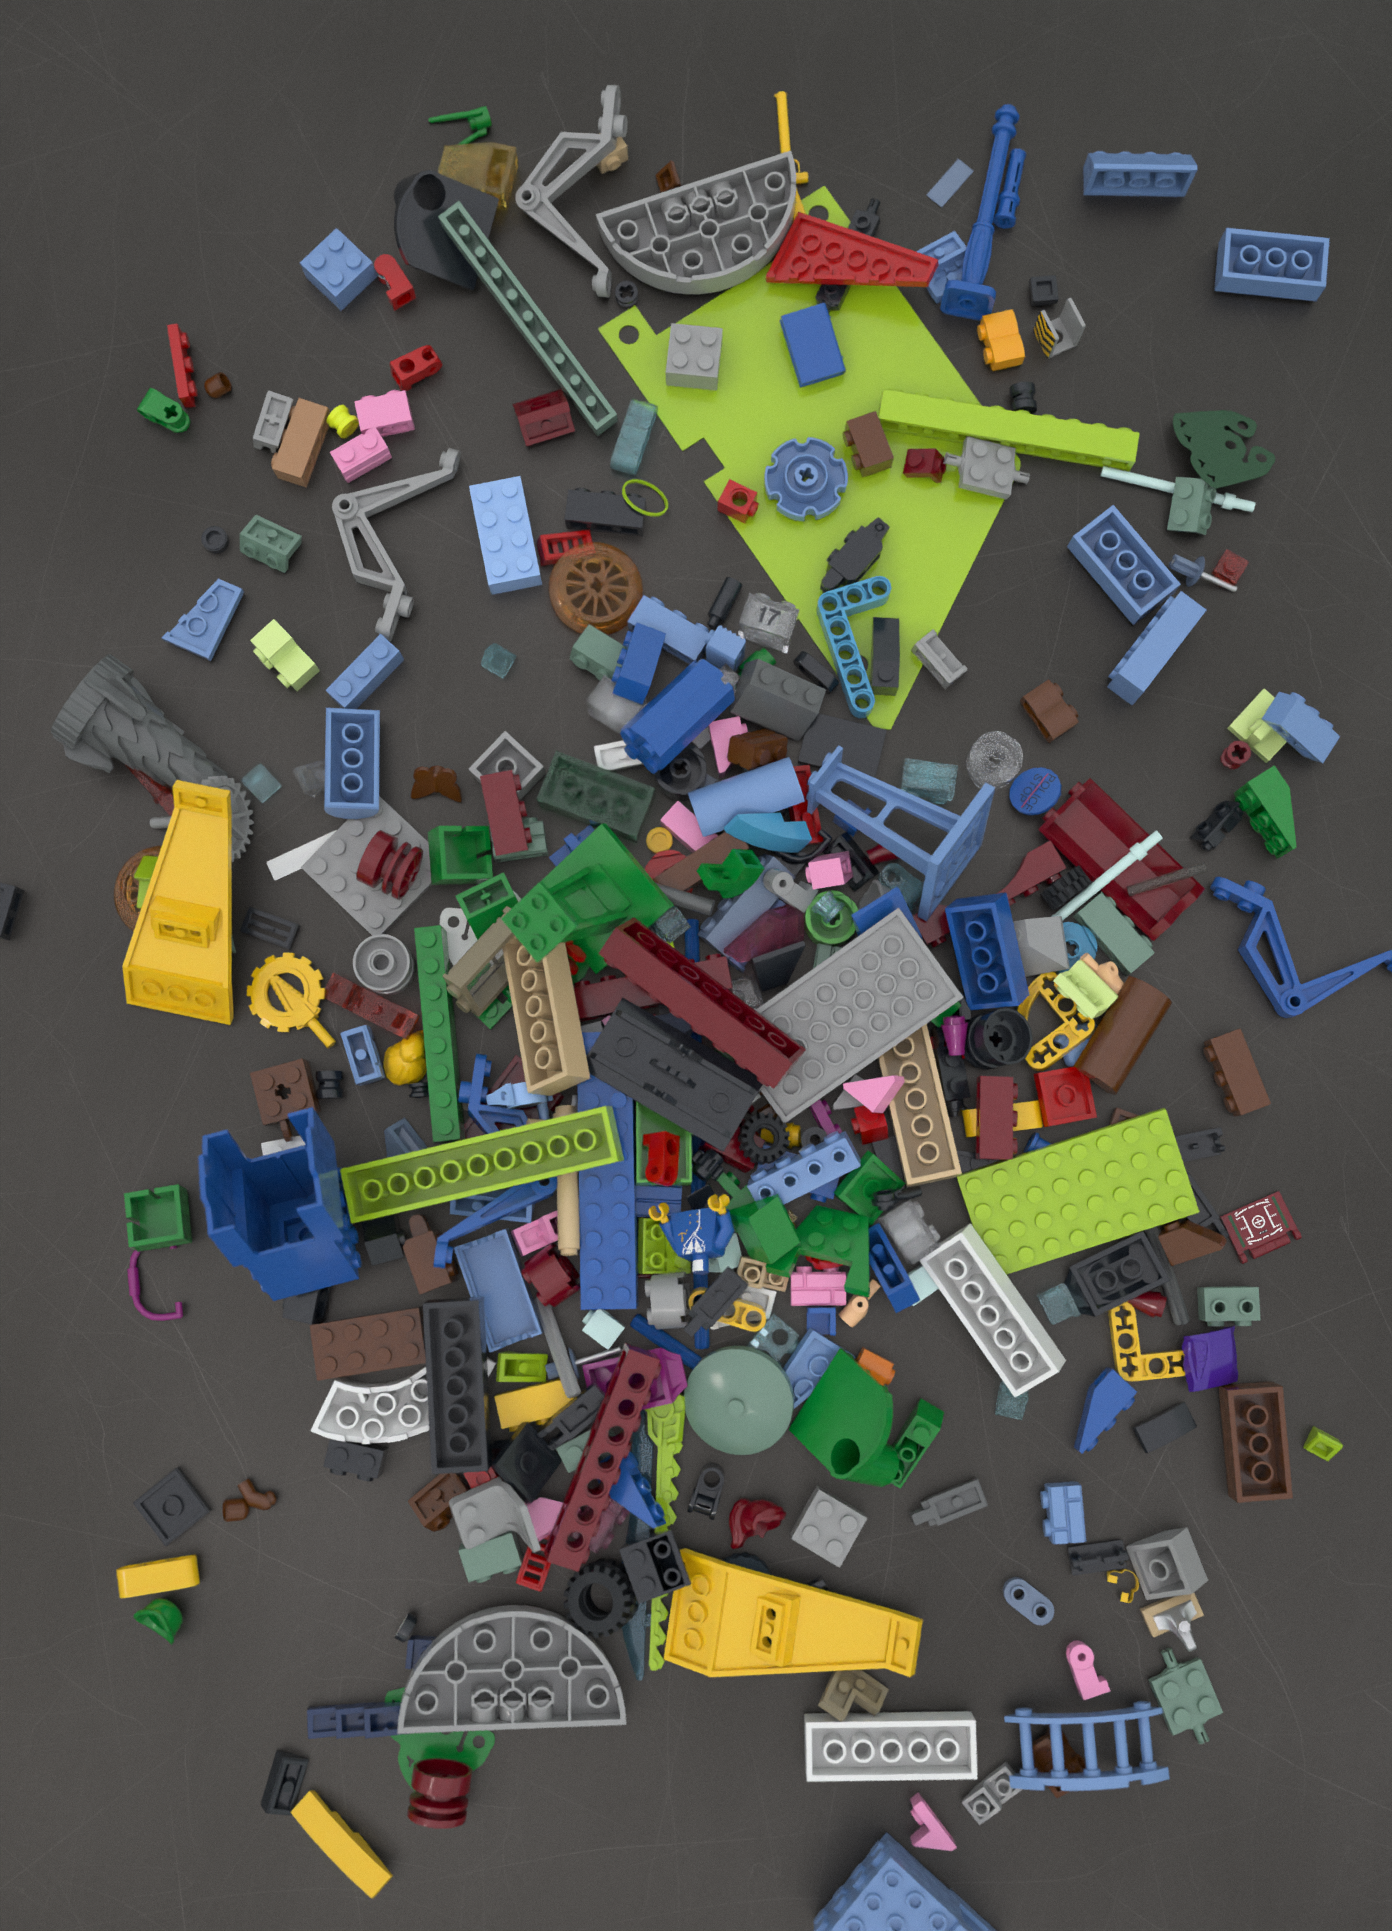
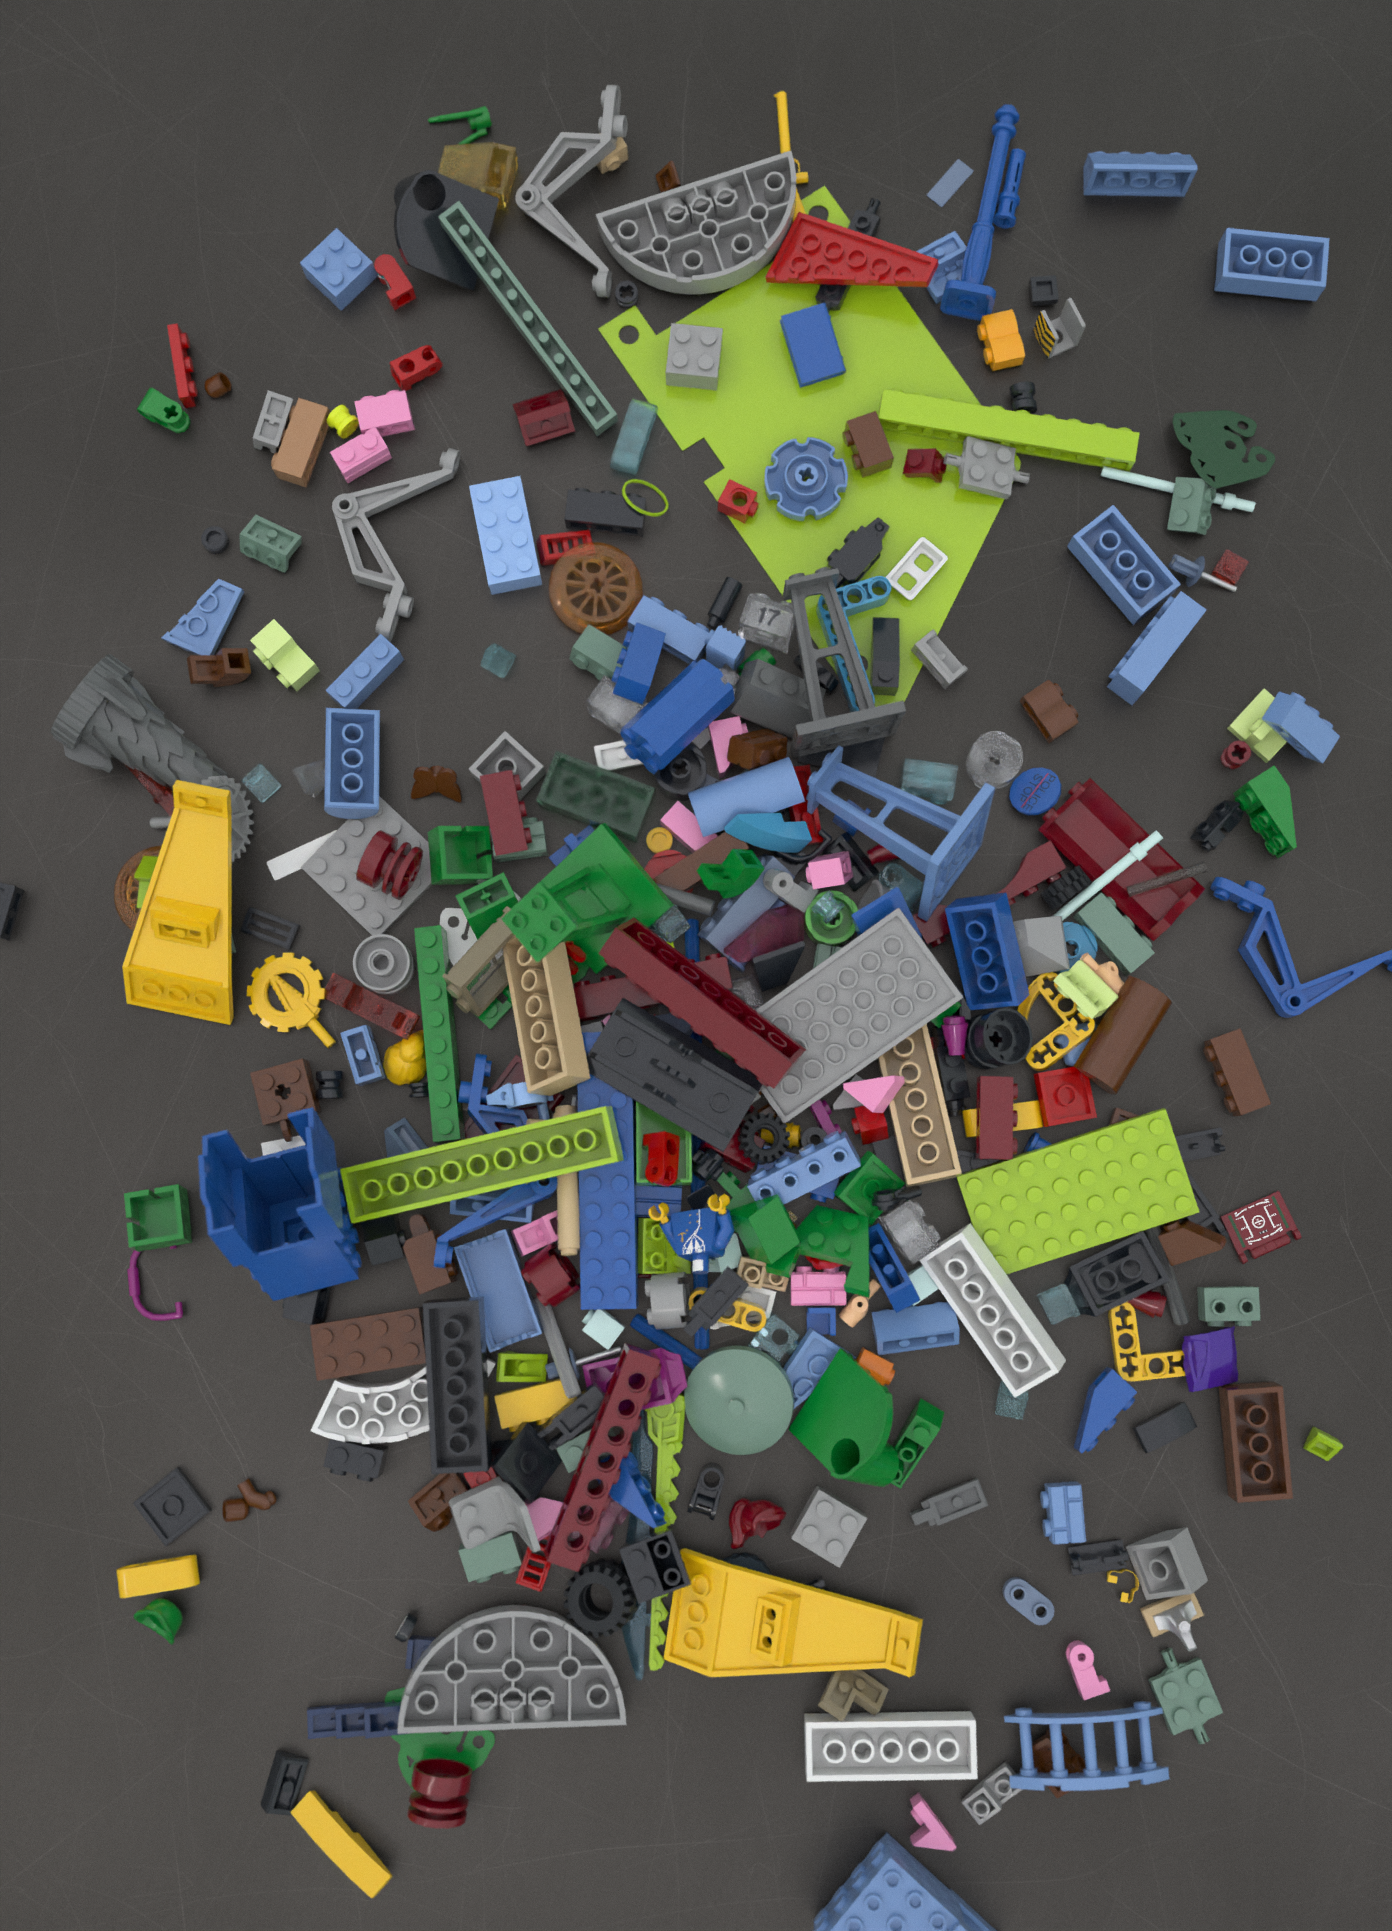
(223, 669): none -> reddish brown brick
(848, 728): none -> dark grey piece
(907, 565): none -> white piece
(915, 1328): none -> medium blue brick

